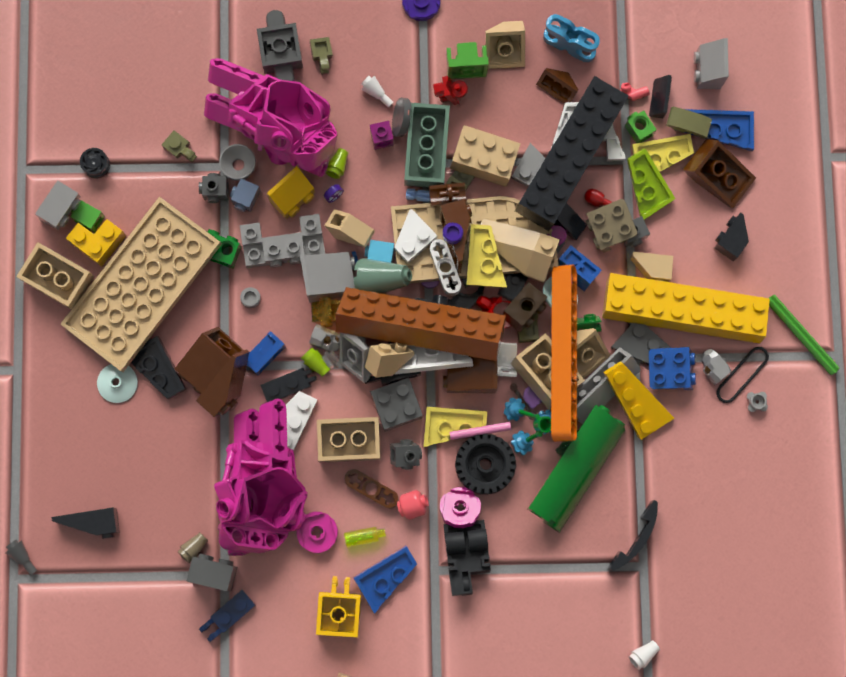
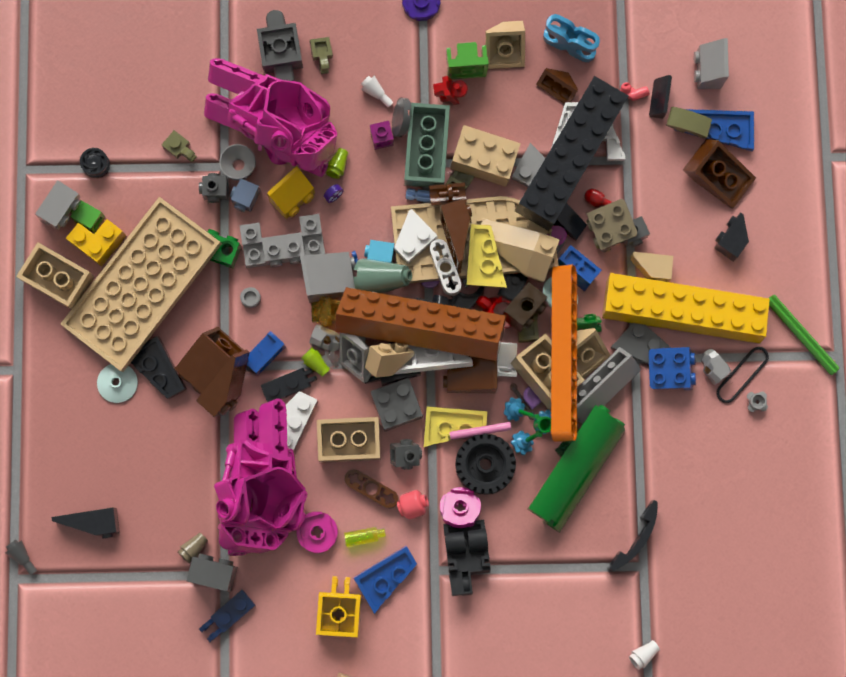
(349, 228): tan slope -> none
(452, 233): dark purple tile -> none
(638, 403): yellow wing -> none
(640, 135): bright green brick -> none
(648, 184): lime wing -> none
(666, 151): light yellow wing -> none

